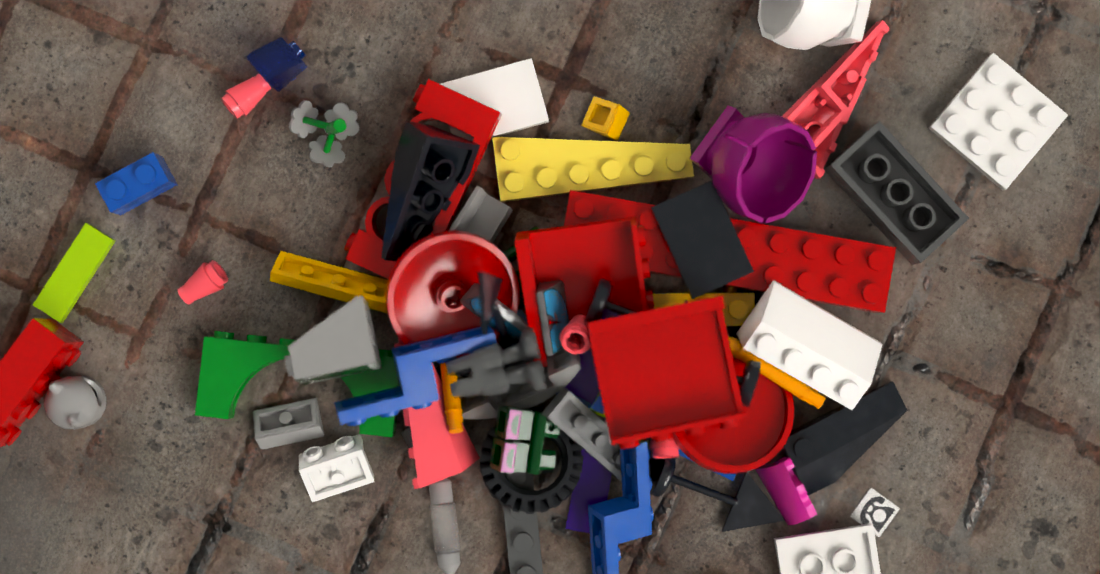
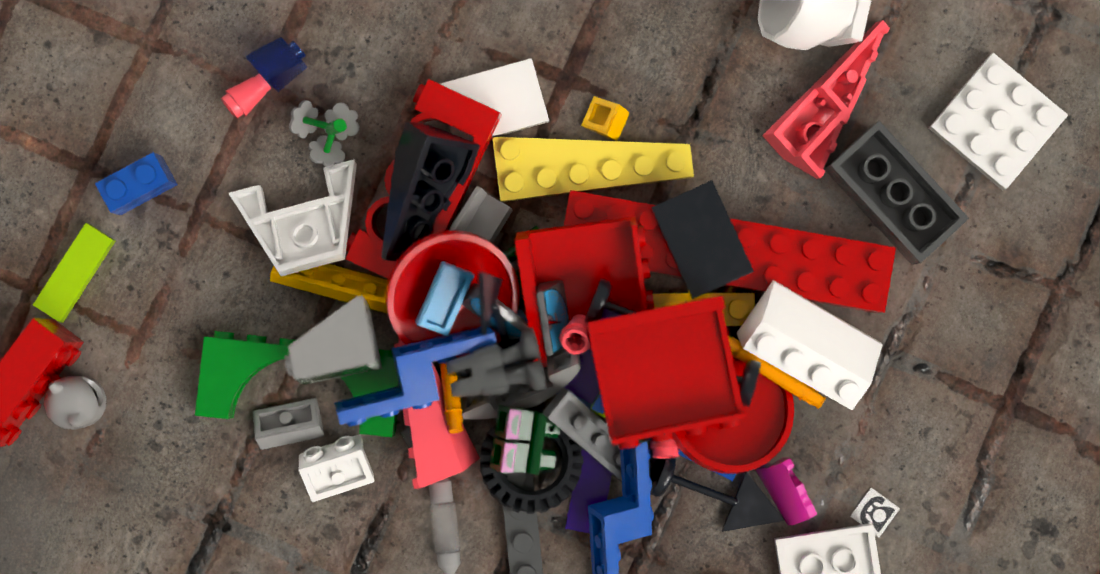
(206, 280): coral cone -> none
(306, 232): none -> white wing
(444, 298): none -> dark azure tile
(758, 163): magenta plate -> none
(837, 439): black wedge -> none

